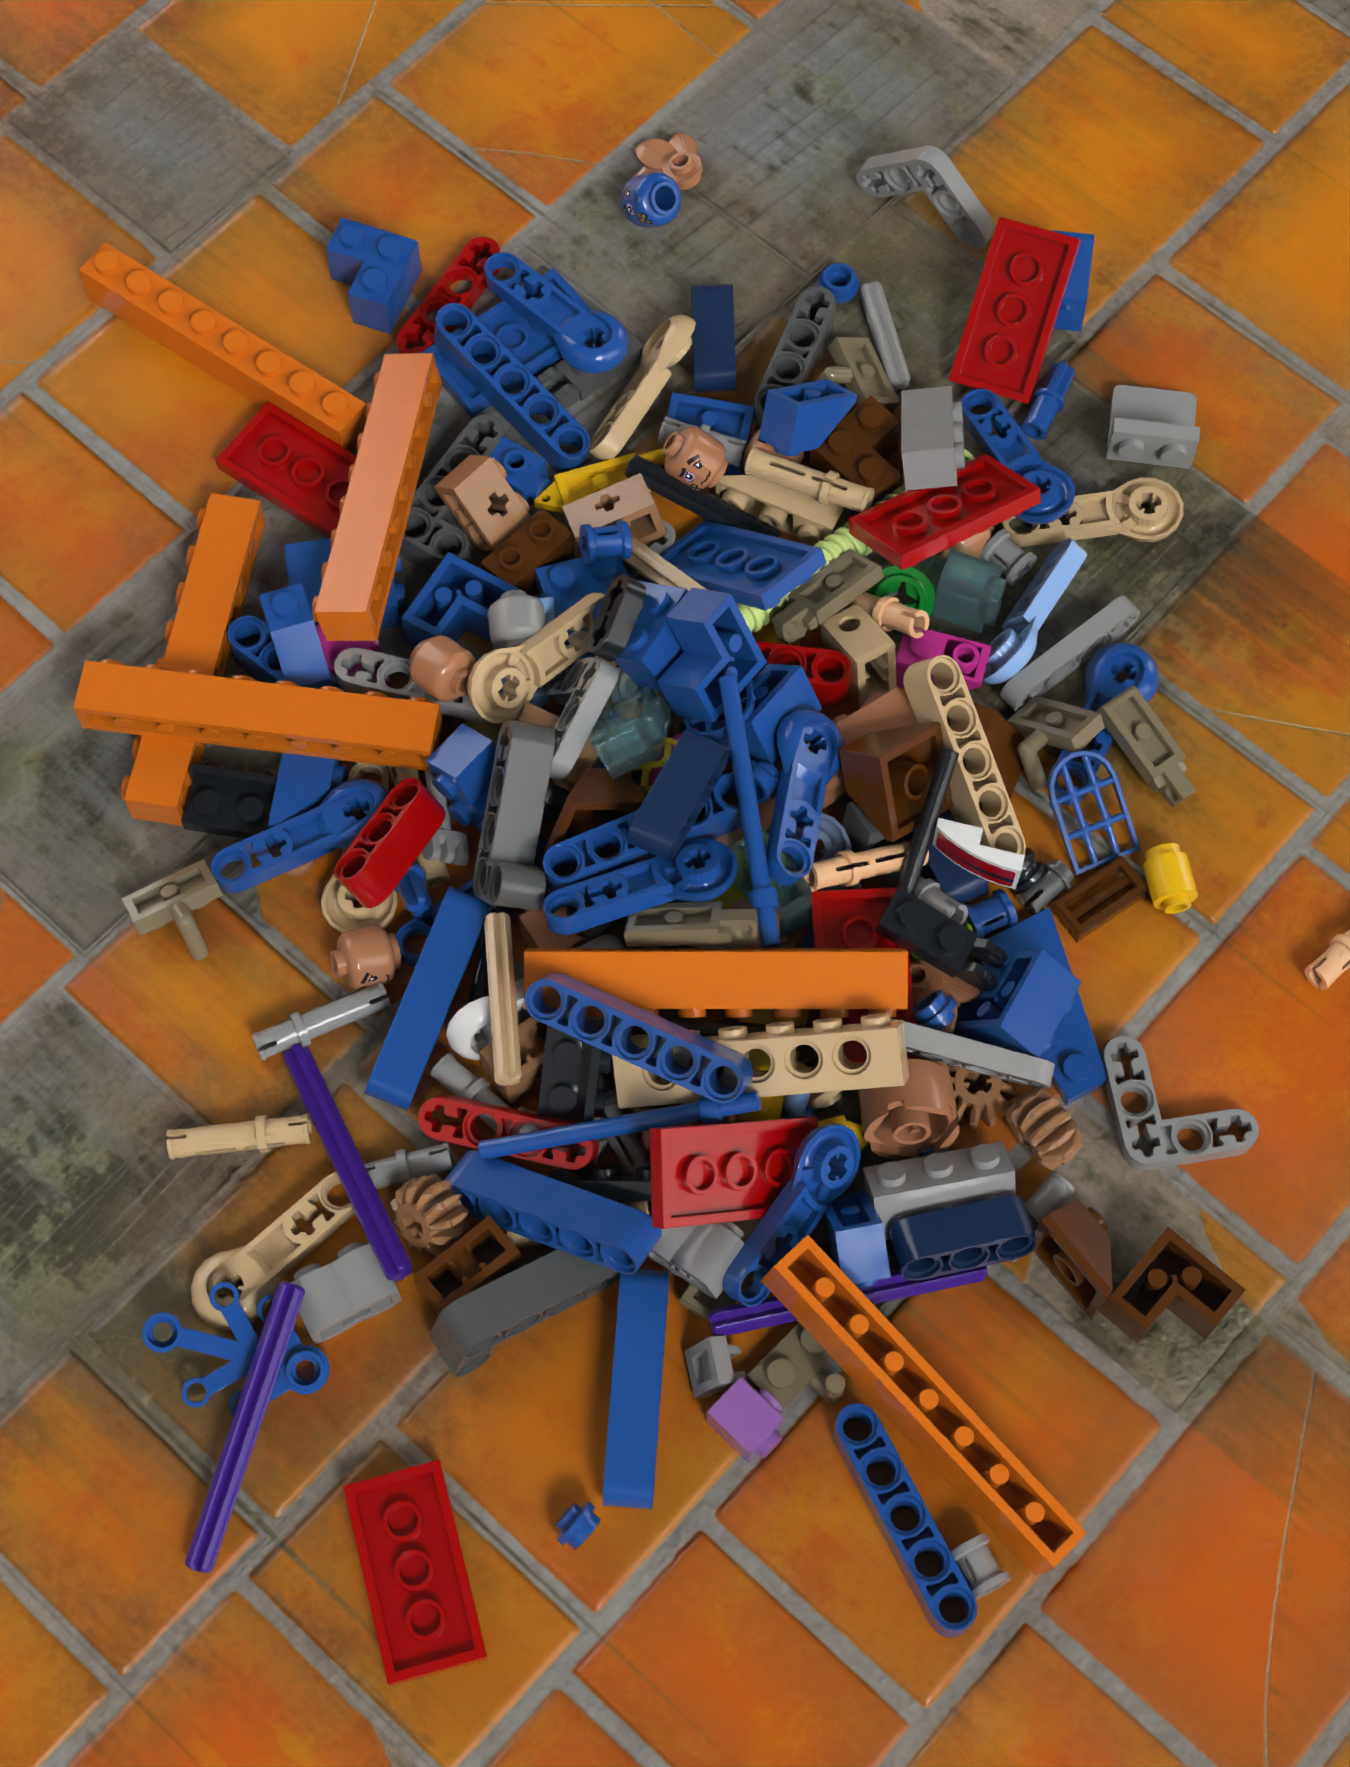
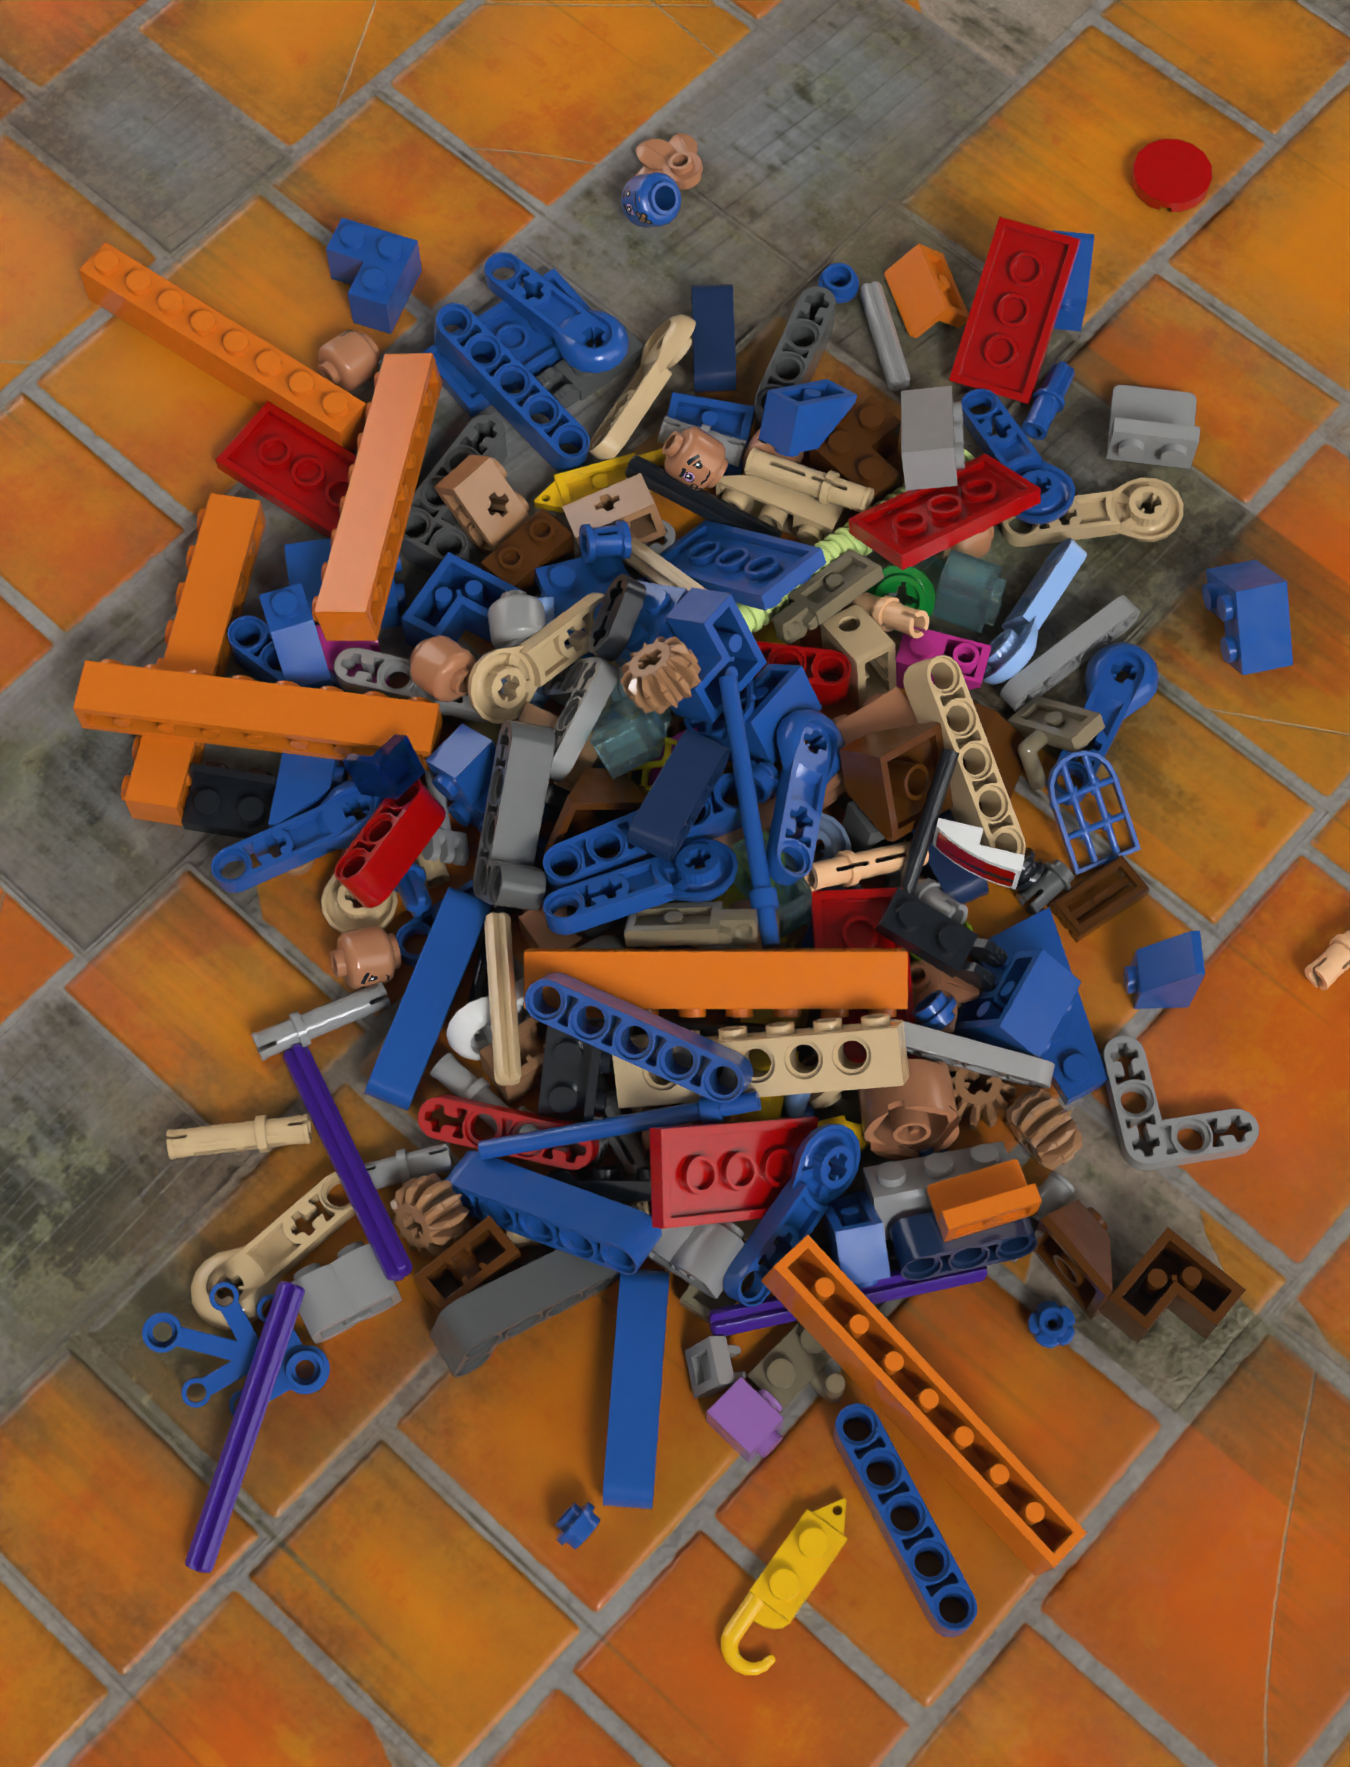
(173, 900): dark tan plate -> none
(349, 360): none -> nougat head
(388, 770): none -> clear blue panel
(415, 1573): red plate -> none
(441, 295): red beam -> none
(524, 469): blue brick -> none
(660, 675): none -> medium nougat gear
(786, 1582): none -> yellow plate
(860, 371): dark tan plate -> none
(925, 291): none -> orange panel
(937, 176): light grey beam -> none
(980, 1566): light grey bush -> none
(982, 1200): none -> orange panel
(992, 913): blue bush -> none
(1004, 552): light grey bush -> none
(1048, 1336): none -> blue plate
(1147, 744): dark tan hinge -> none
(1166, 972): none -> blue slope
(1169, 878): yellow brick -> none
(1171, 175): none -> red tile
(1254, 615): none -> blue brick

